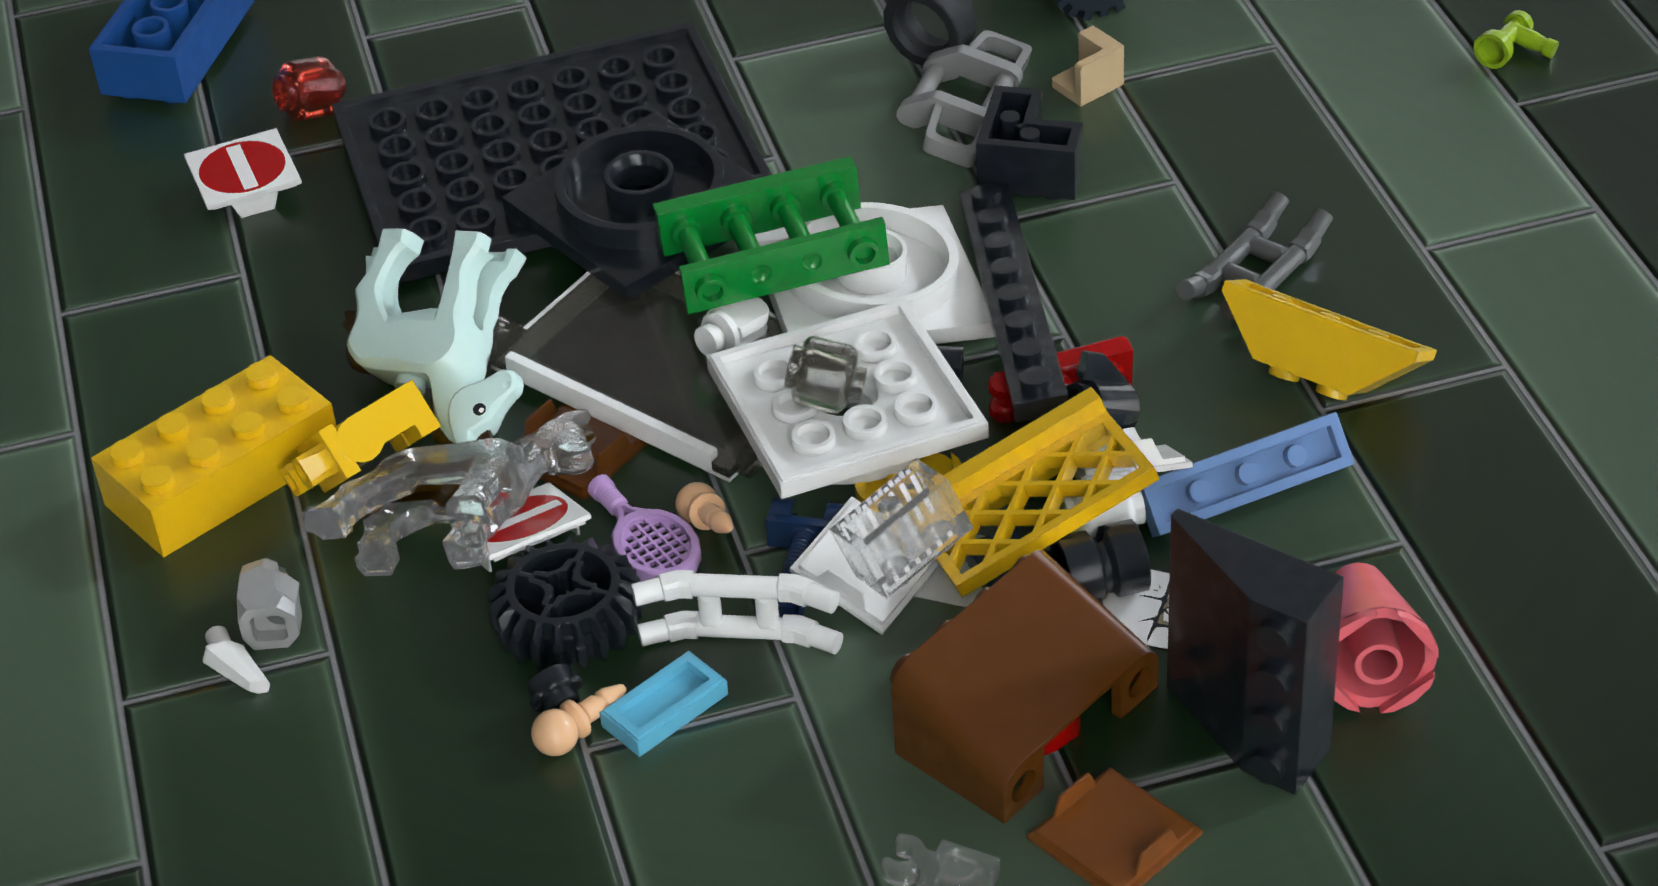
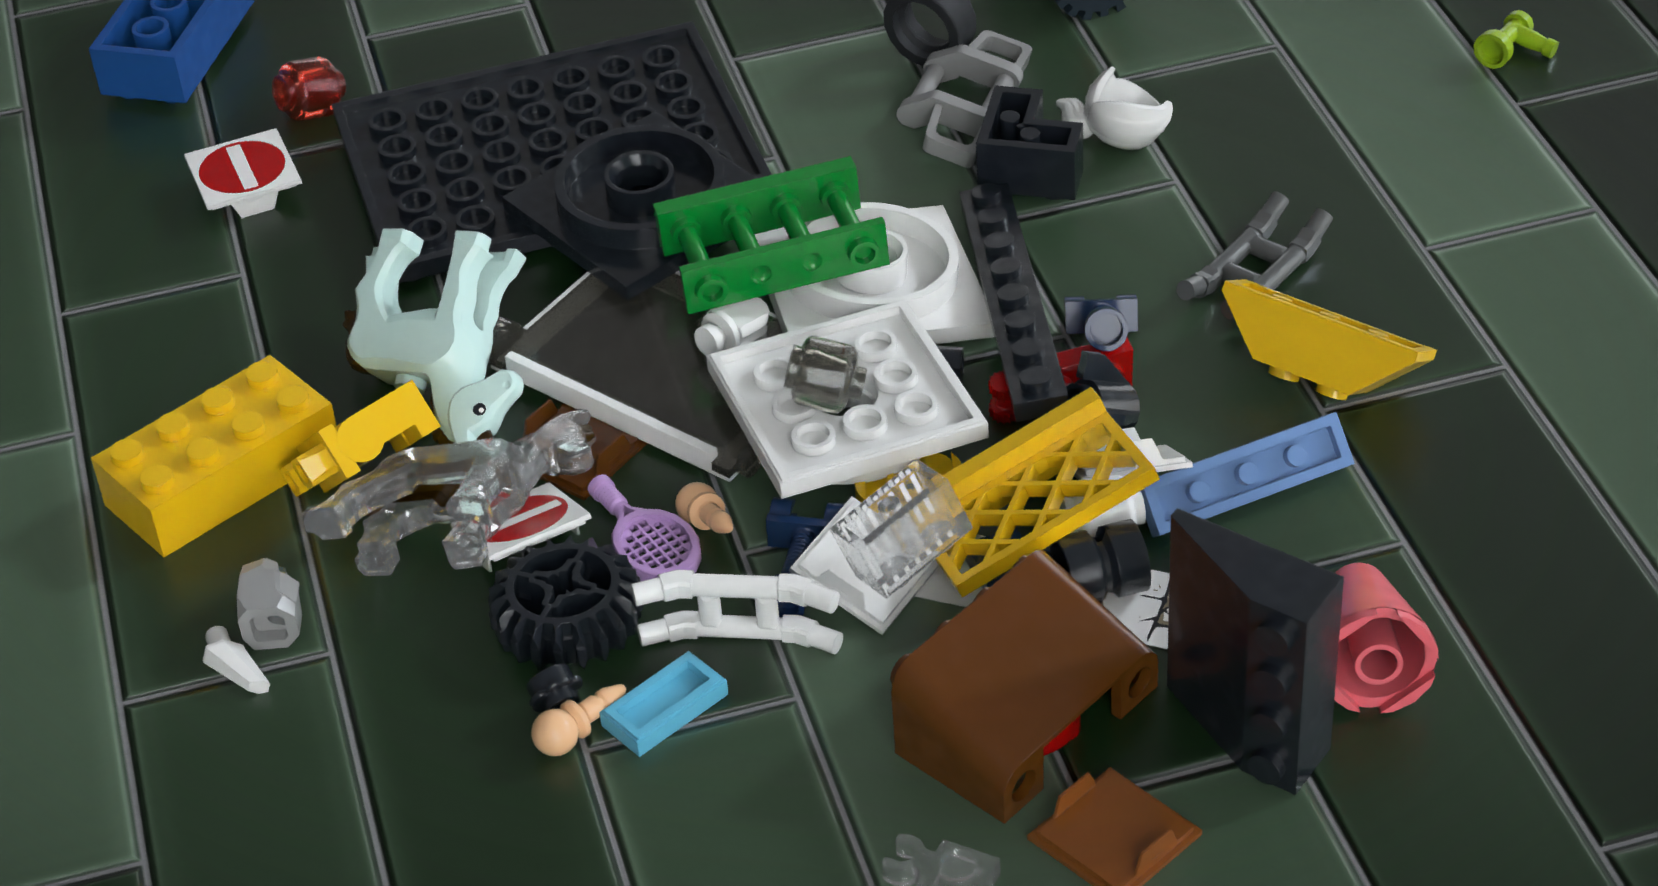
(1098, 68): tan panel -> none
(1102, 320): none -> bar
(1118, 112): none -> white hair

